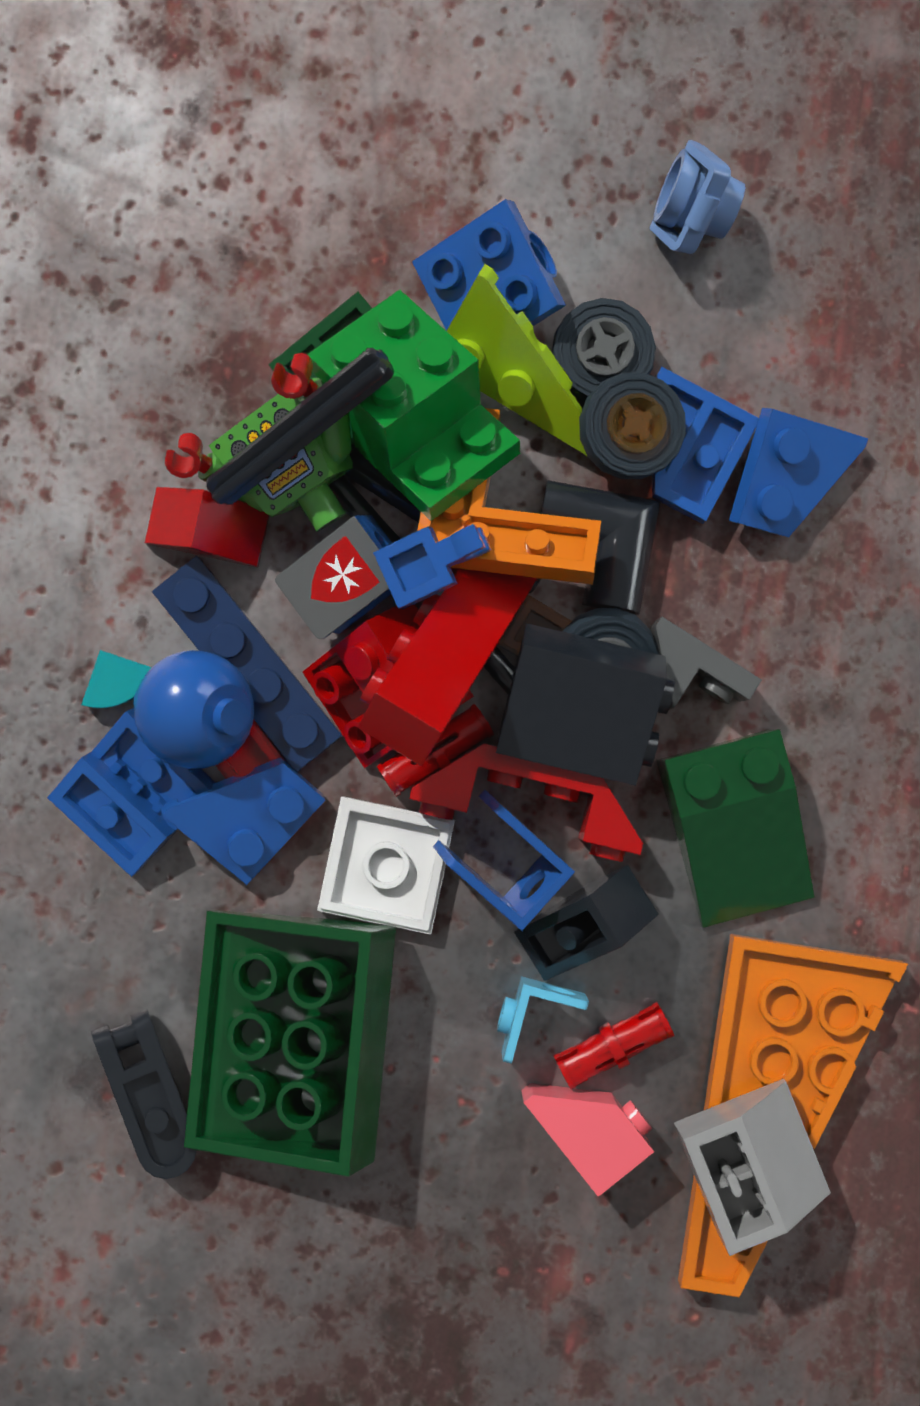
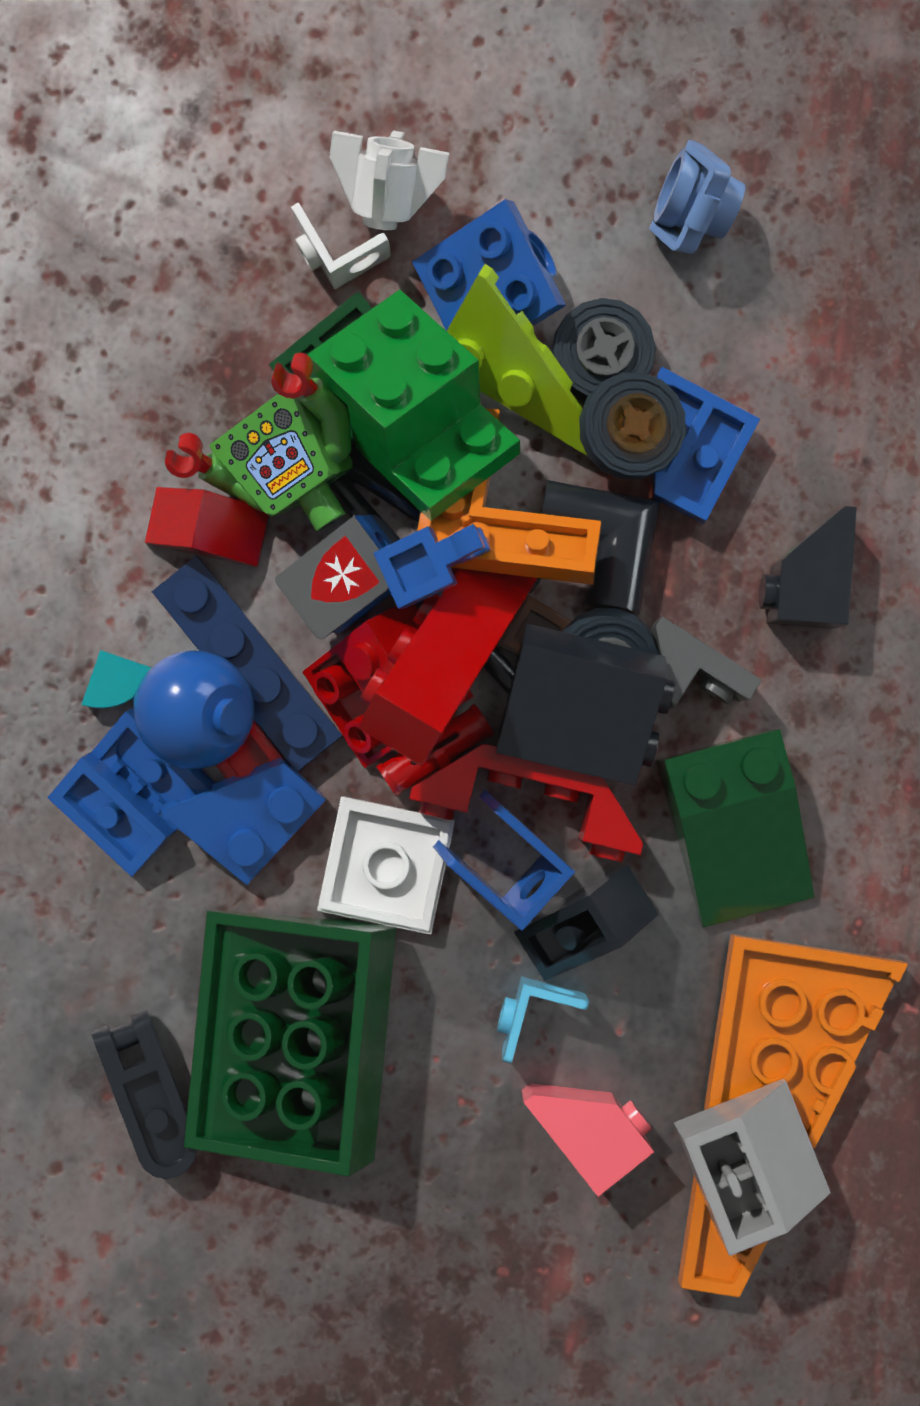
(300, 426): black axle -> none
(344, 268): none -> white bracket
(385, 178): none -> white brick
(614, 1045): red pin -> none
(790, 470): blue wing -> none
(813, 578): none -> black slope

